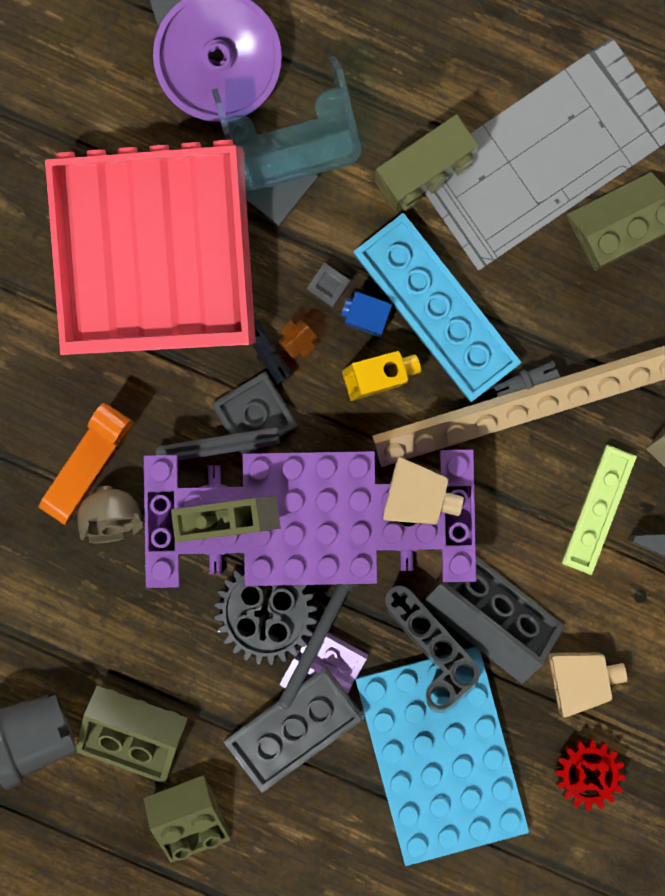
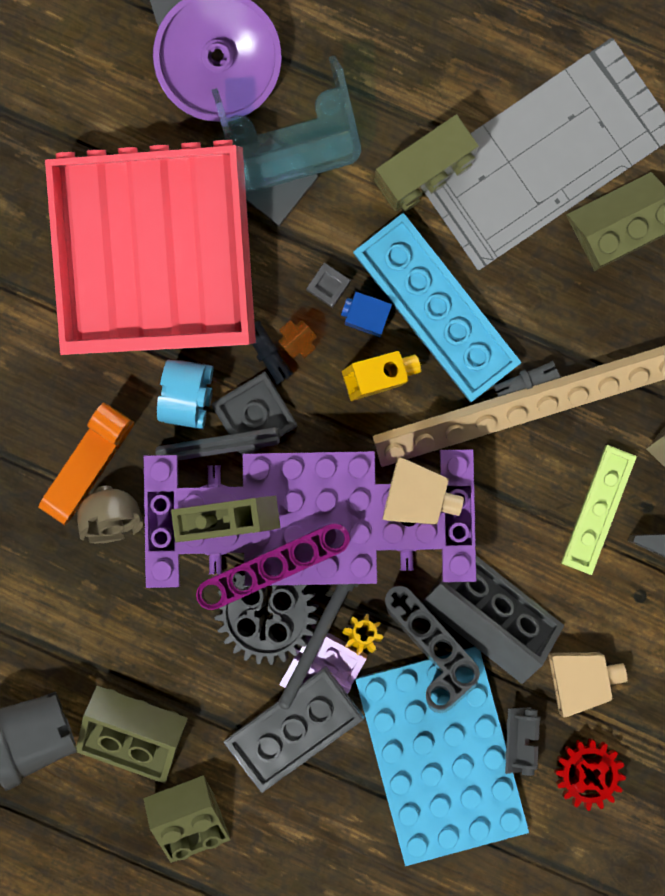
(184, 393): none -> medium azure brick
(261, 578): none -> magenta beam
(370, 630): none -> yellow gear
(519, 755): none -> dark grey hinge

